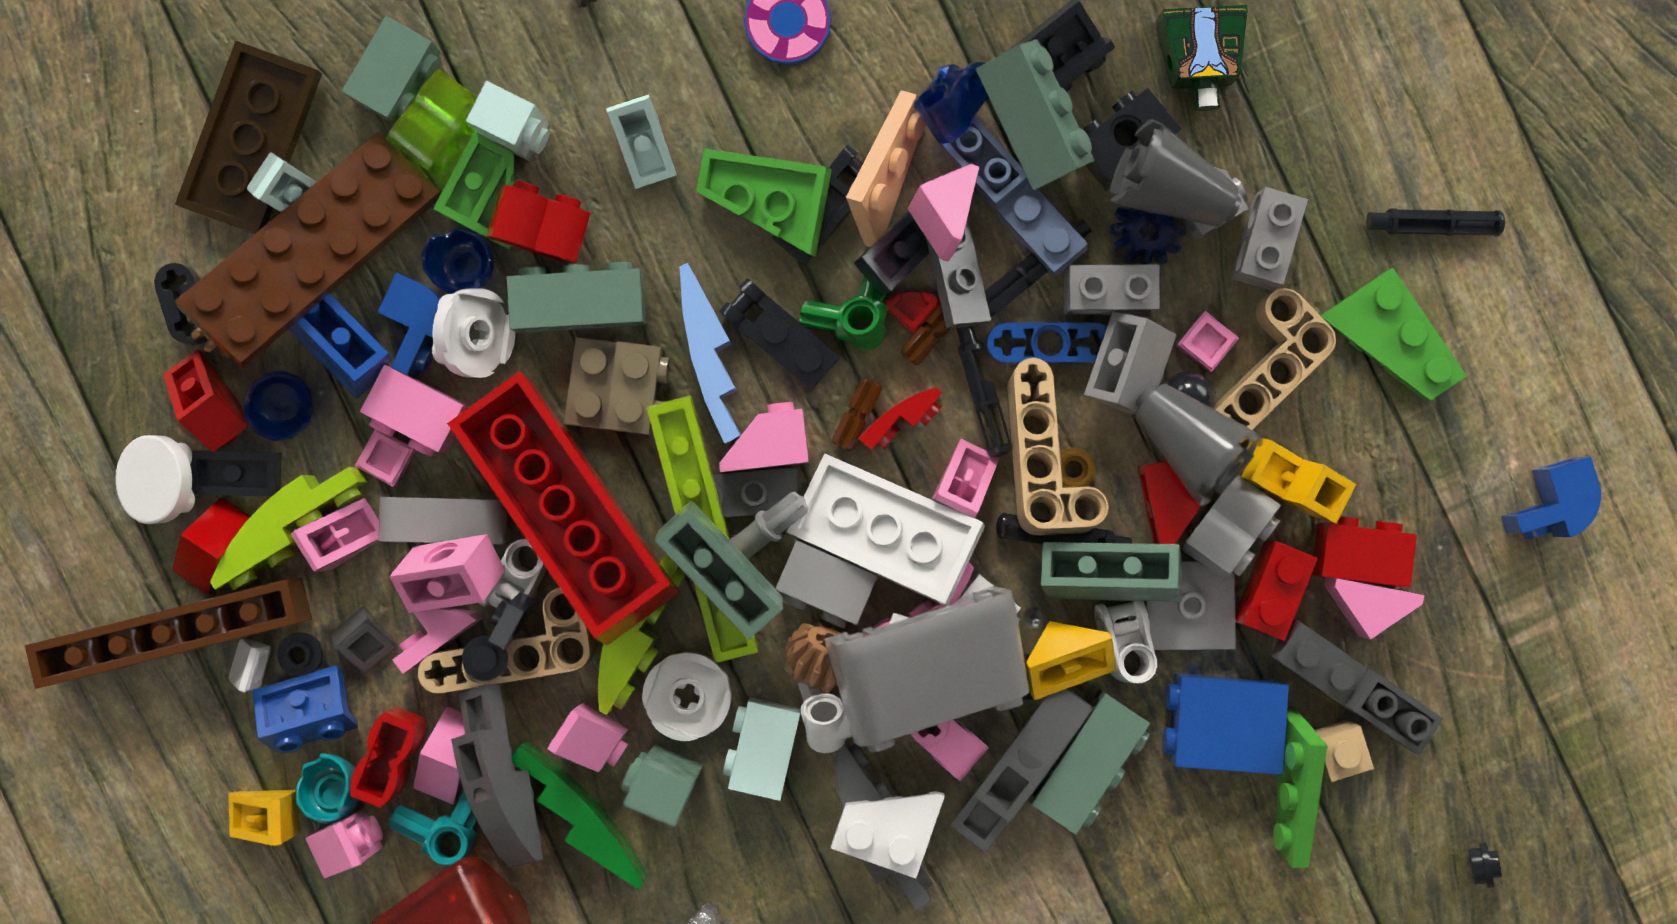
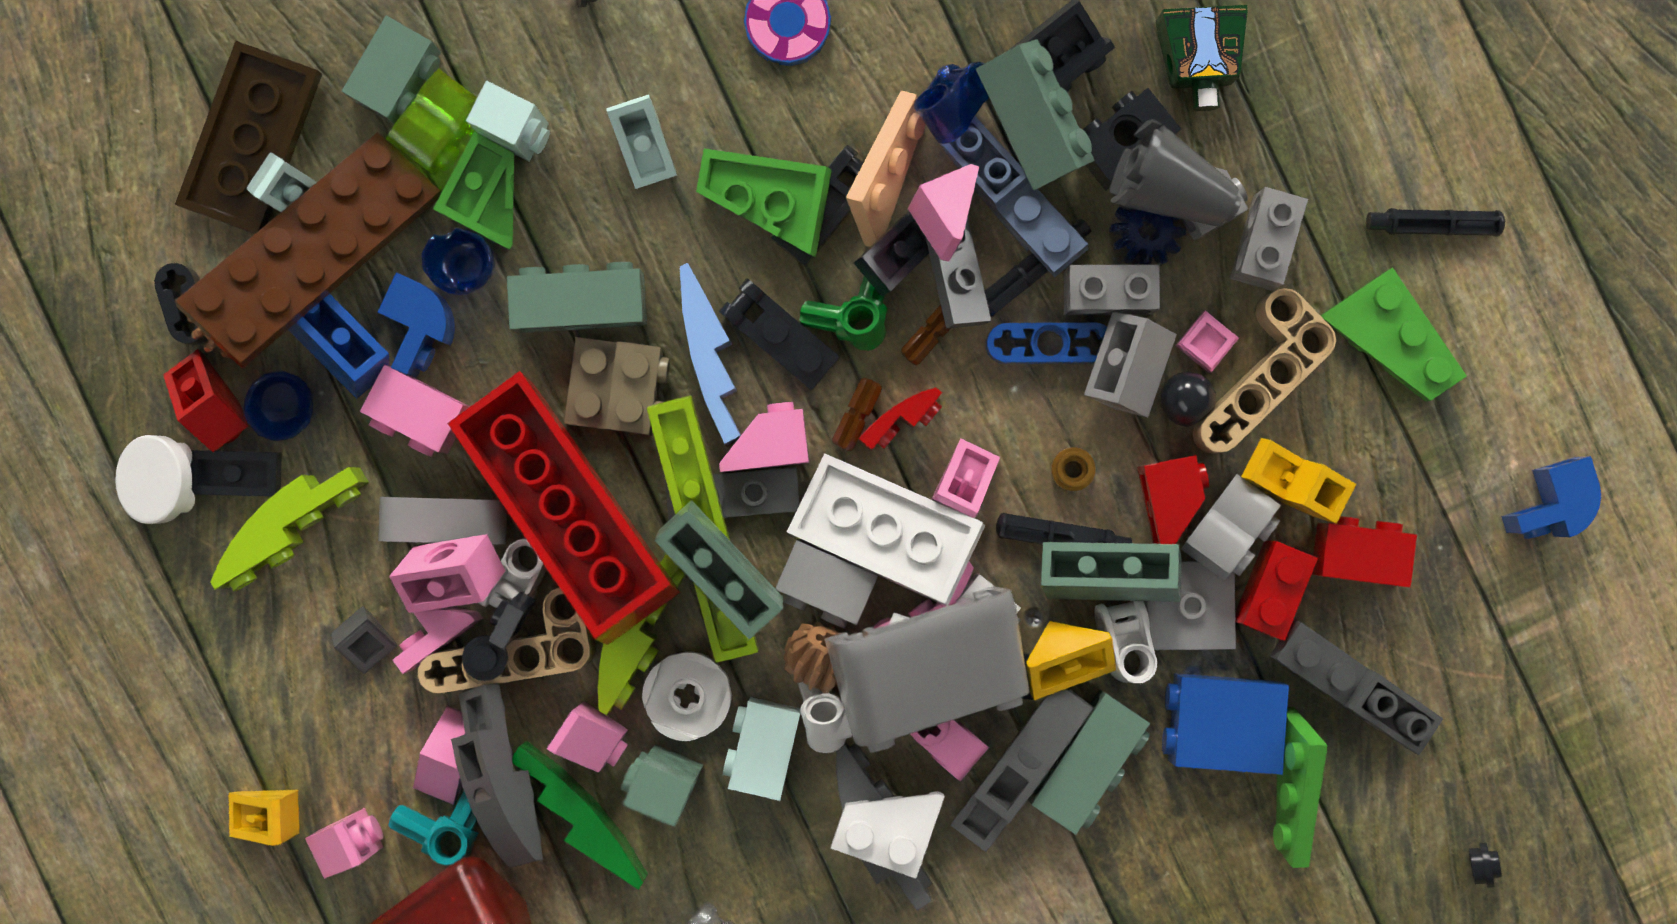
(168, 632): reddish brown brick -> none
(206, 542): red slope -> none
(249, 665): white slope -> none
(303, 710): blue bracket -> none
(312, 649): black plate -> none
(325, 789): teal hair -> none
(338, 536): bright pink slope -> none
(385, 458): bright pink tile -> none
(390, 746): red brick -> none
(452, 339): white plate -> none
(538, 223): red brick -> none
(770, 524): light grey axle -> none
(912, 308): red tile -> none
(982, 391): black piece -> none
(1046, 449): tan beam -> none
(1196, 440): dark grey cone -> none
(1346, 750): tan brick -> none
(1371, 607): bright pink slope -> none

